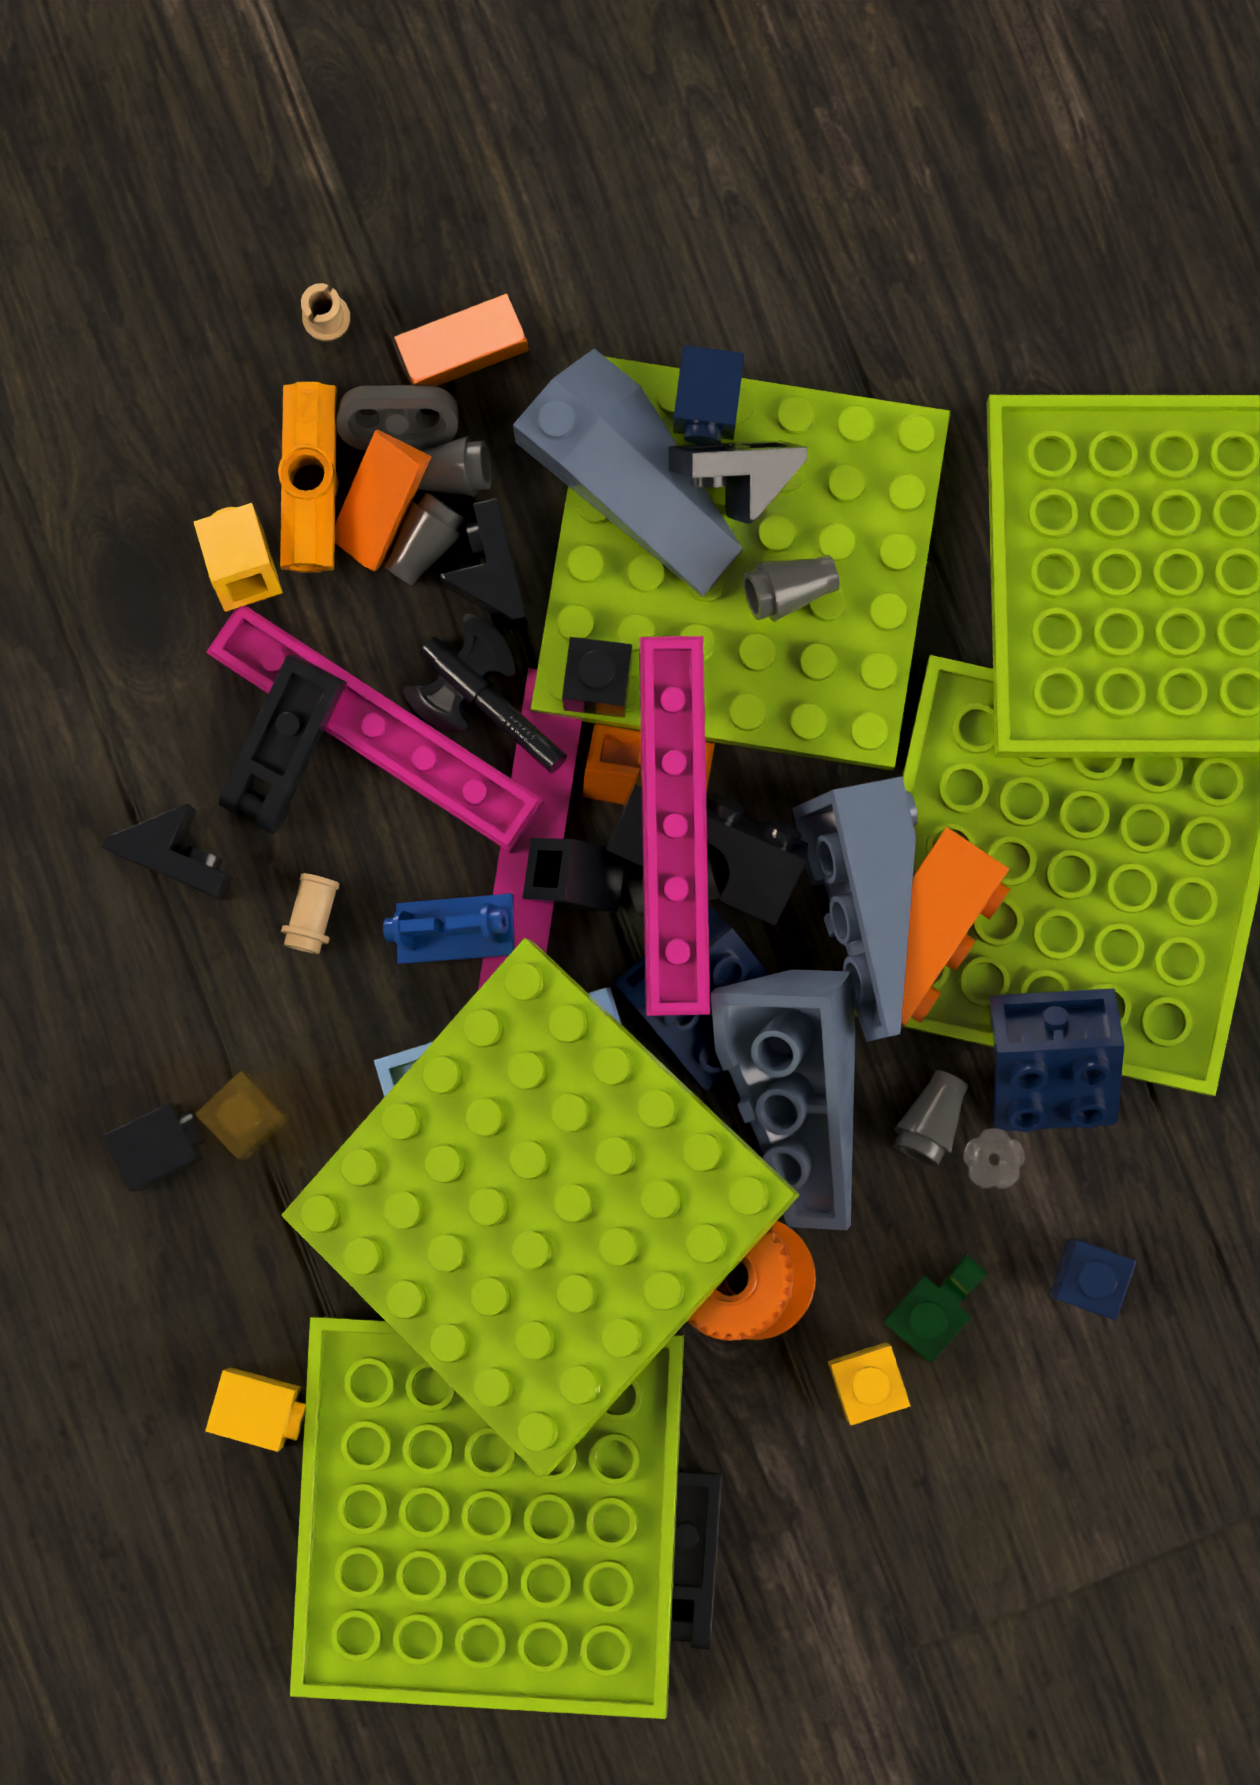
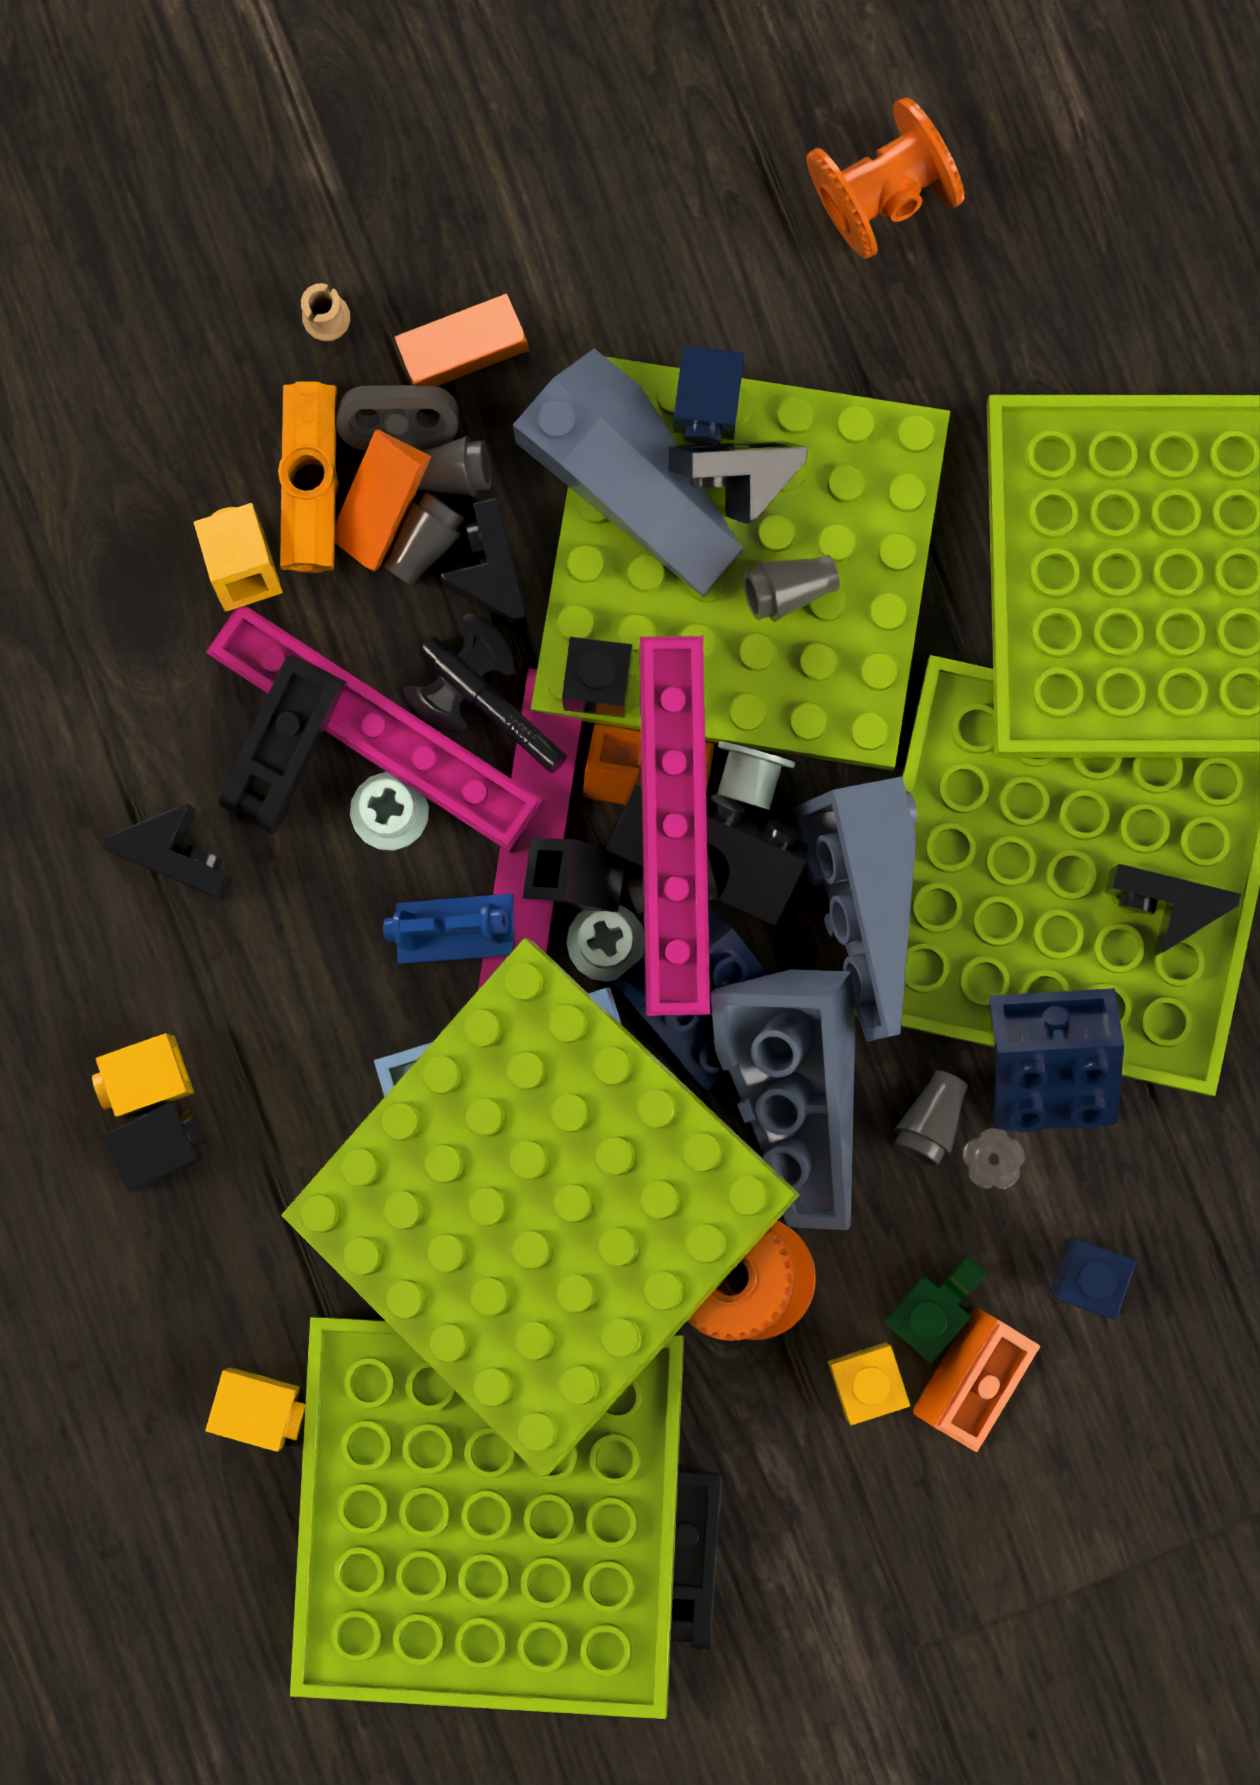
(142, 1076): none -> yellow brick
(243, 1115): clear yellow brick -> none
(310, 914): tan pin -> none
(388, 812): none -> light aqua piece
(605, 943): none -> light aqua piece
(750, 775): none -> light aqua piece
(889, 182): none -> orange hose
(946, 898): orange slope -> none
(975, 1379): none -> orange slope
(1186, 903): none -> black slope

